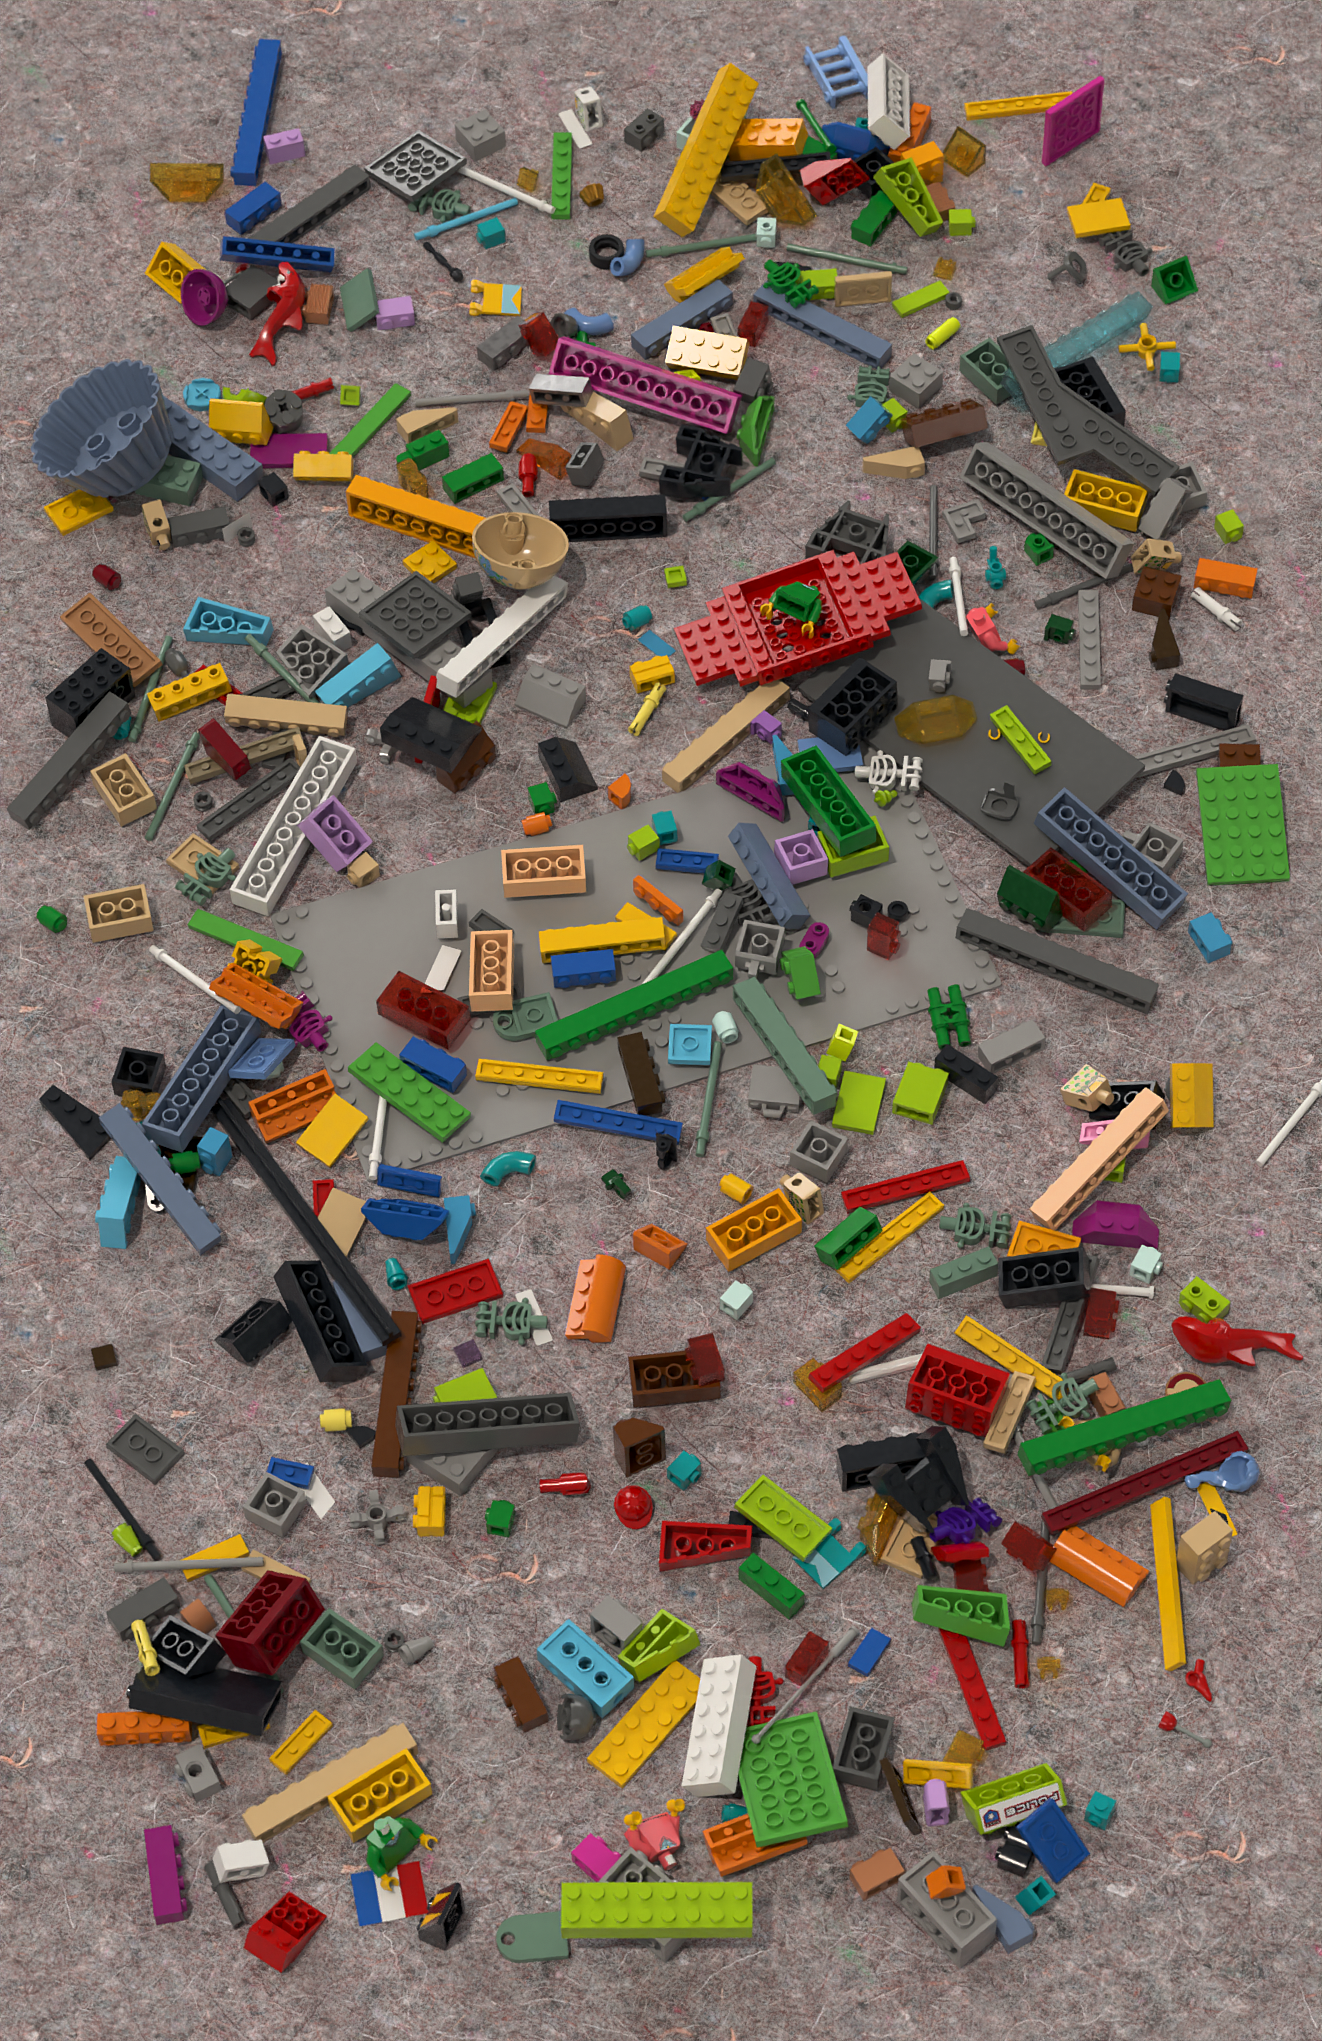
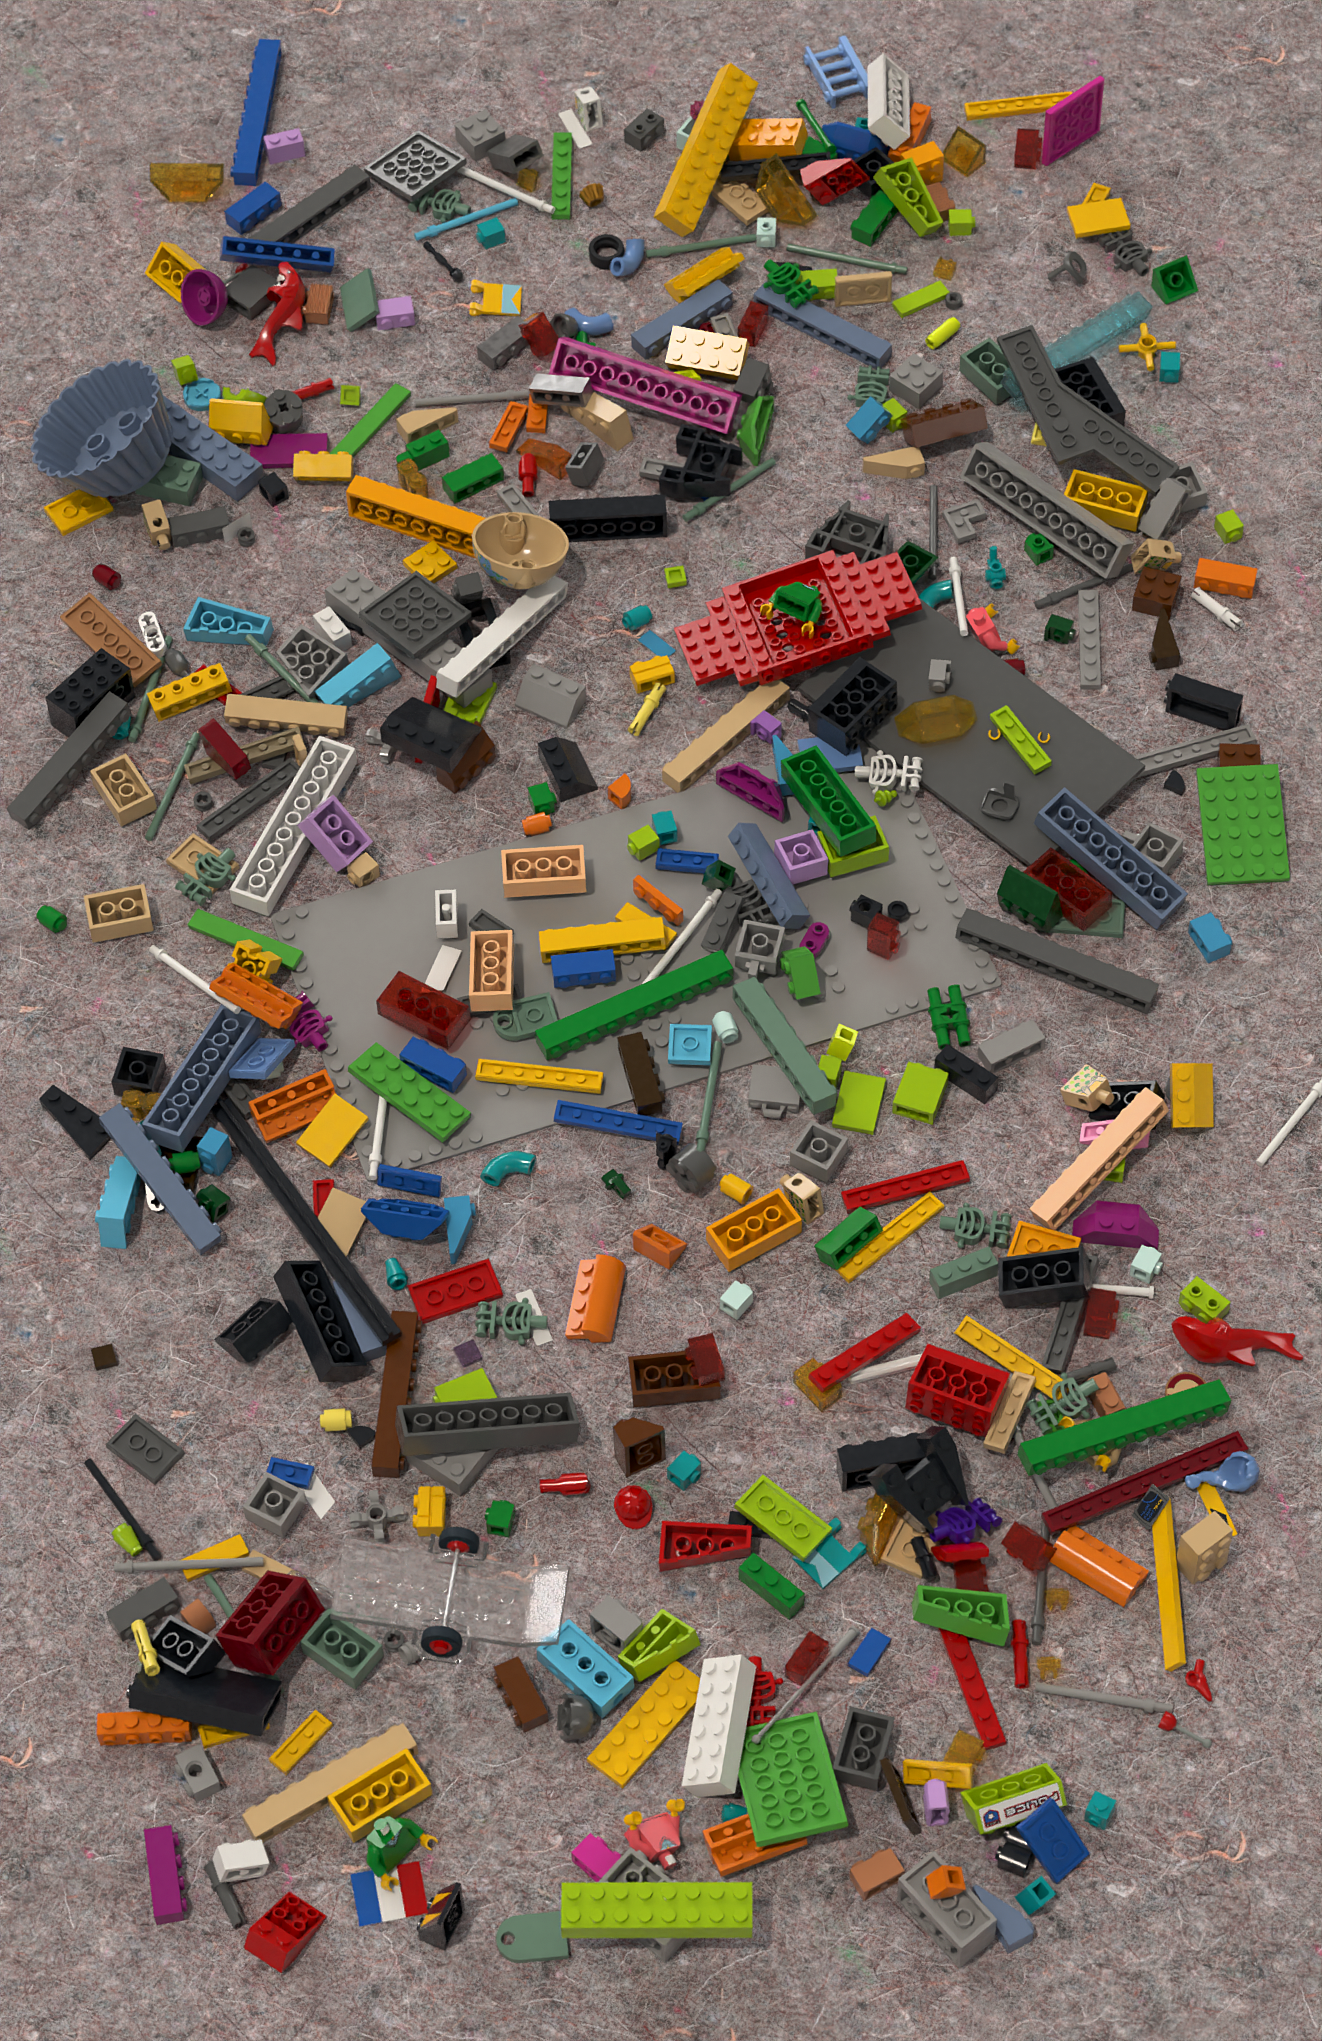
(147, 630): none -> white beam
(184, 370): none -> lime brick
(213, 1201): none -> dark green brick
(445, 1594): none -> clear piece
(515, 153): none -> dark grey brick
(691, 1168): none -> dark grey brick
(1027, 148): none -> clear red brick
(1148, 1705): none -> light grey bar
(1150, 1507): none -> sticker

